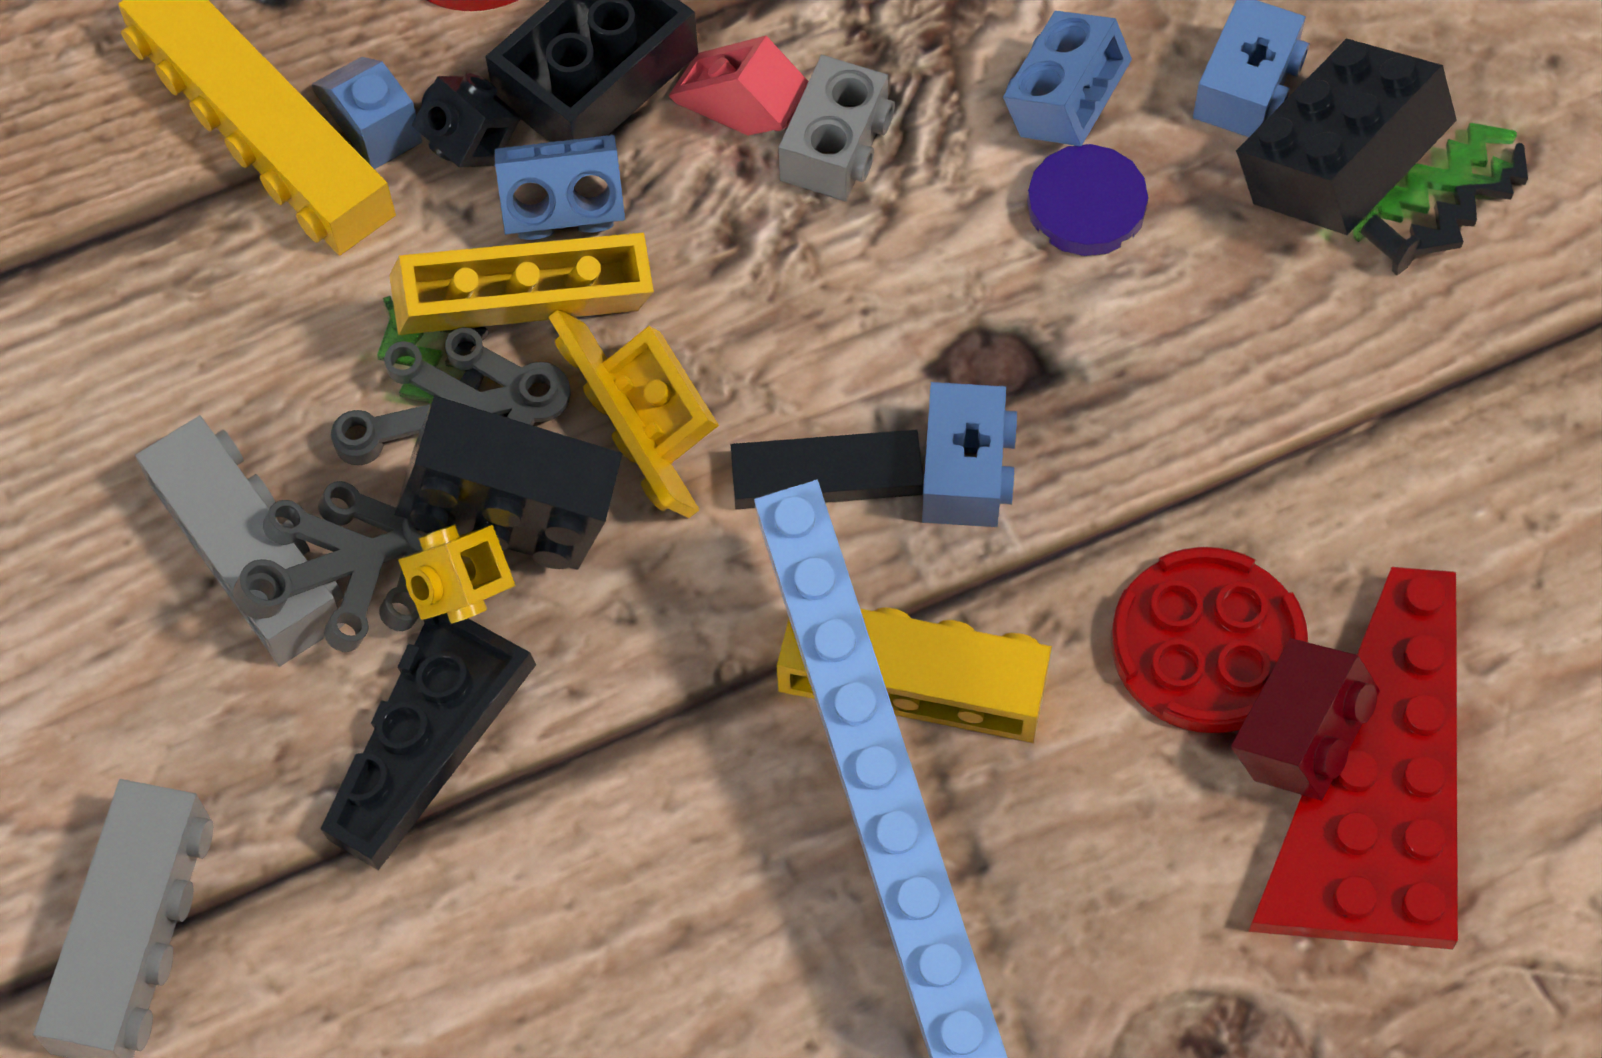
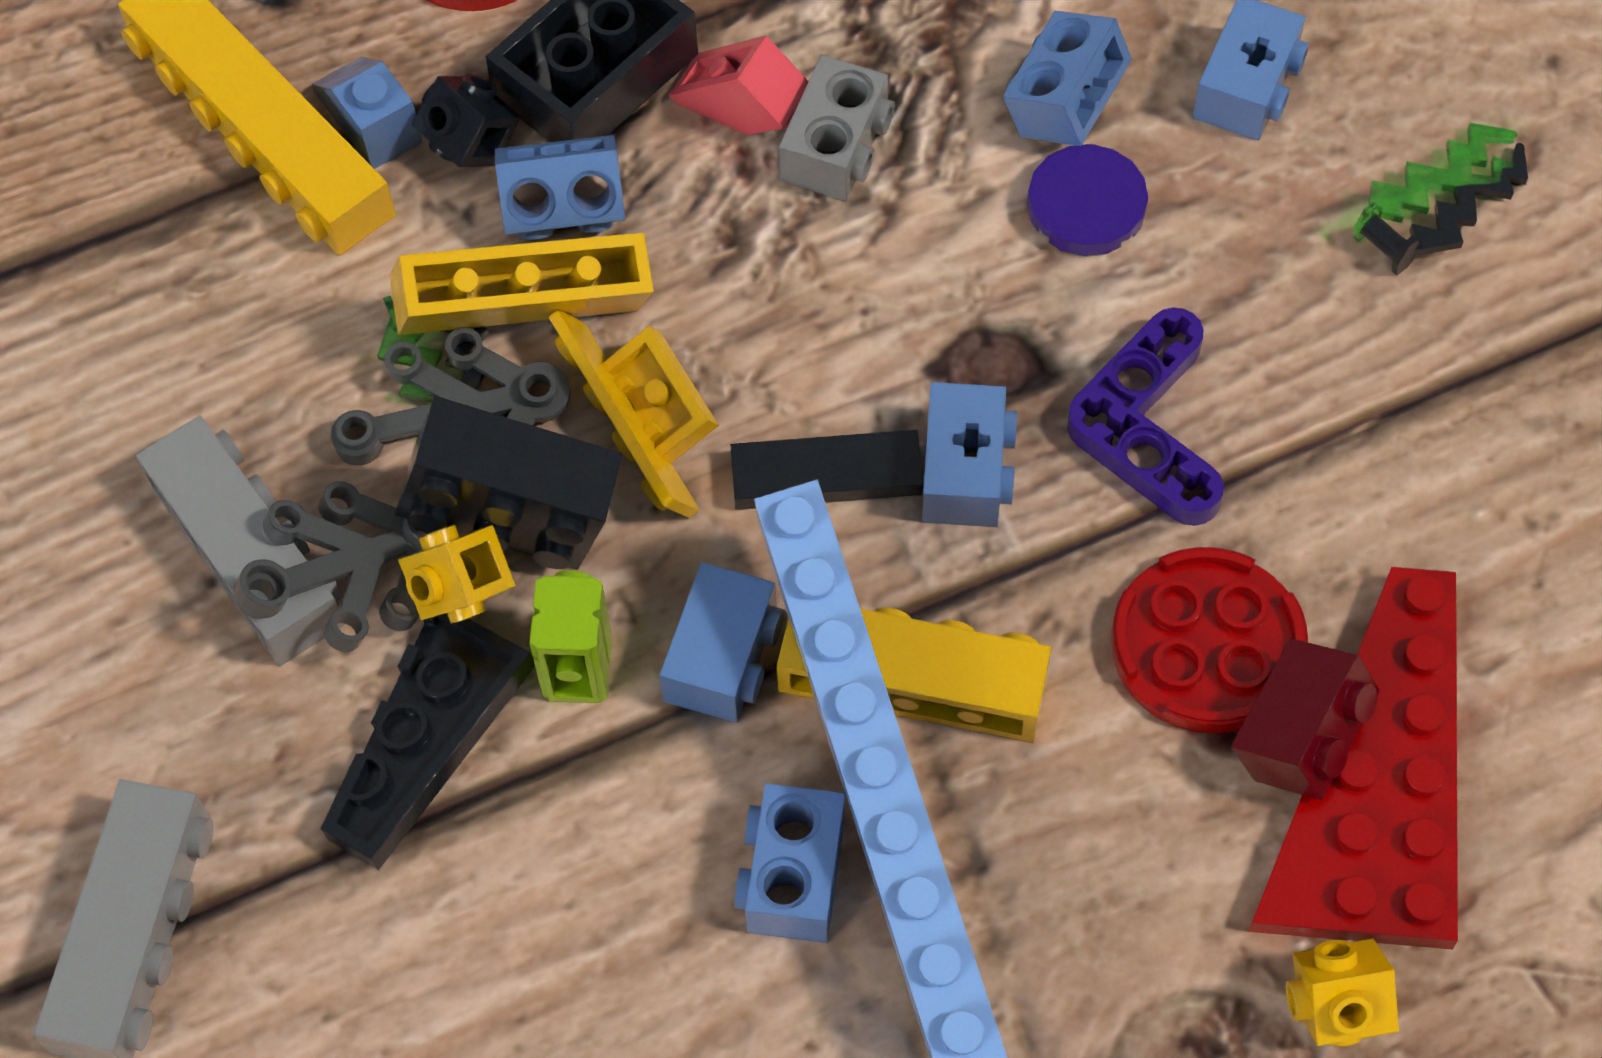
(571, 637): none -> lime brick
(720, 642): none -> medium blue brick
(805, 863): none -> medium blue brick
(1126, 411): none -> dark purple beam
(1343, 992): none -> yellow brick
(1347, 135): black brick -> none

